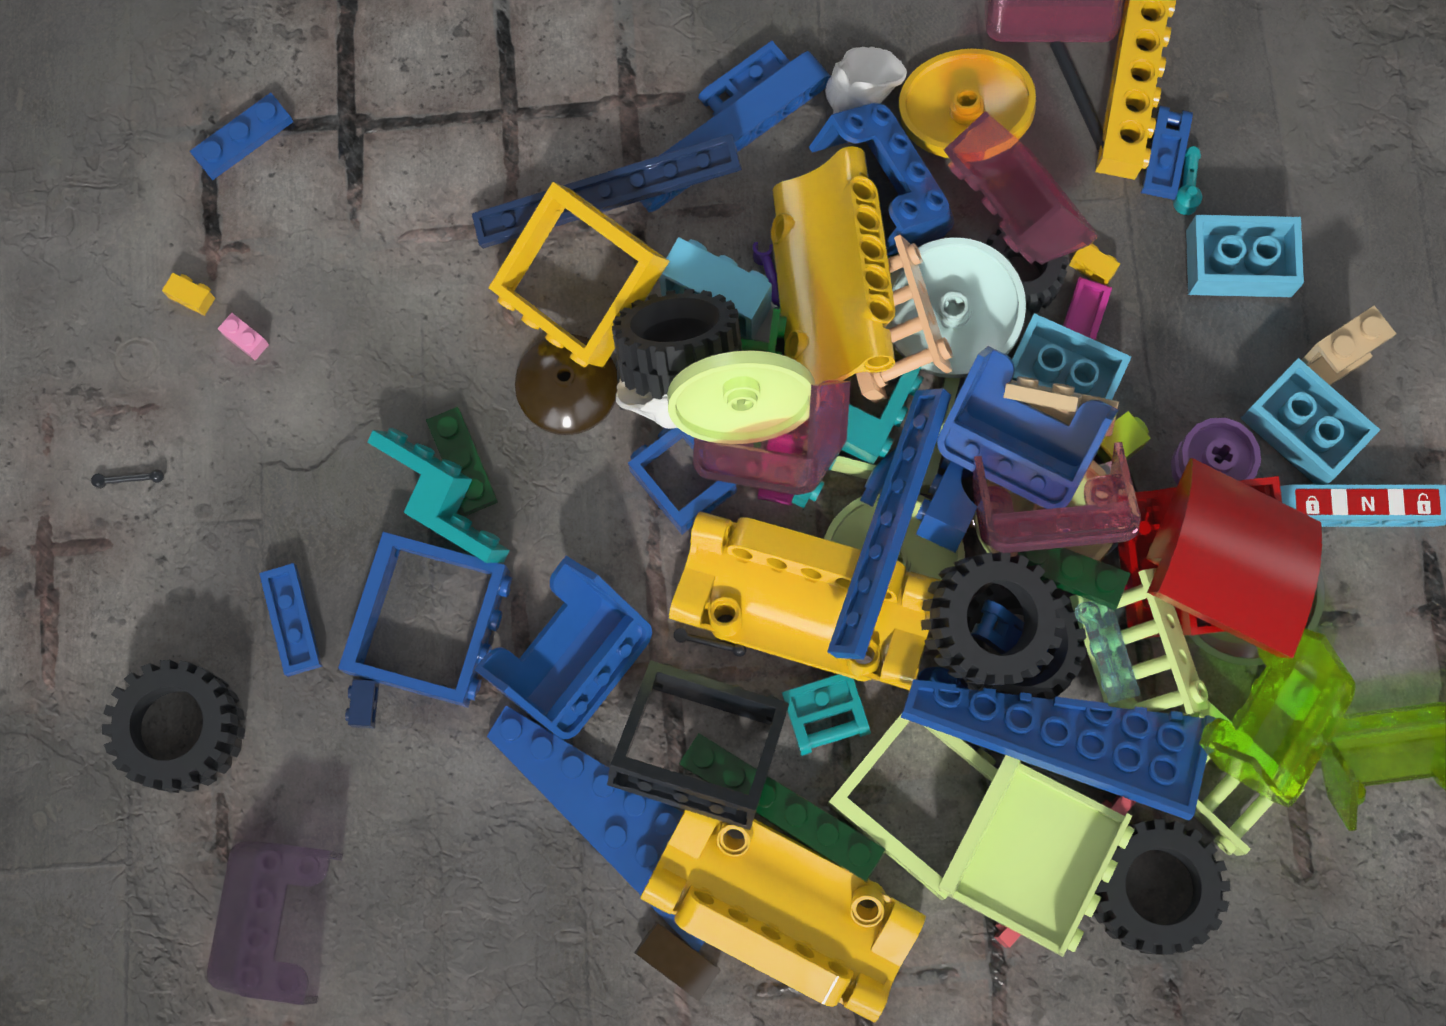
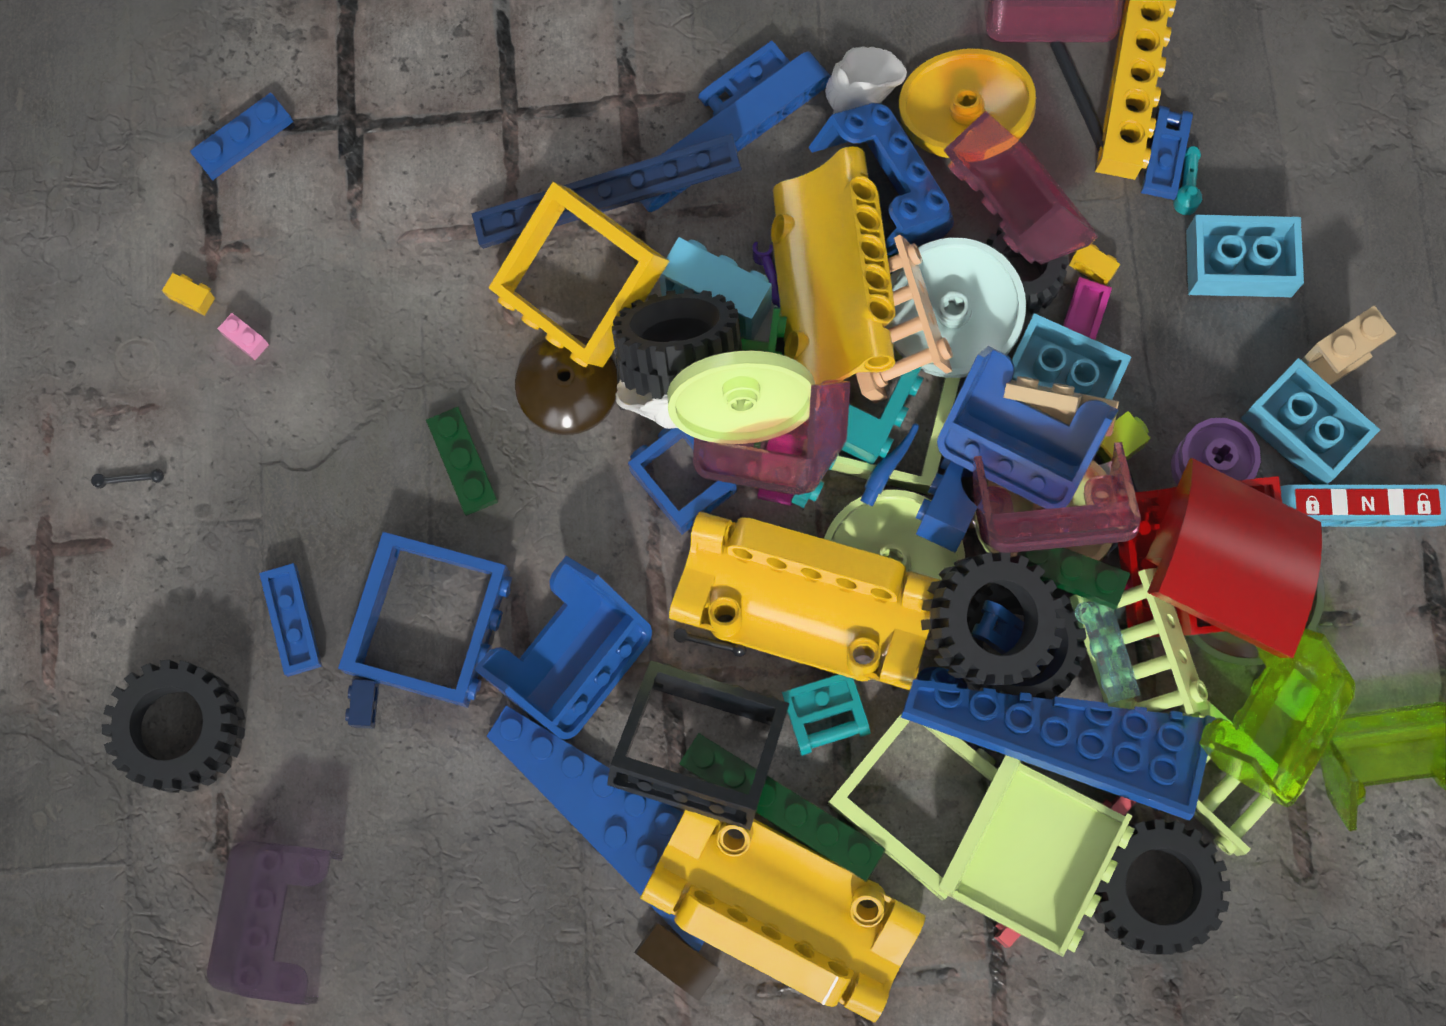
(439, 495): teal bracket -> none
(889, 525): blue plate -> none

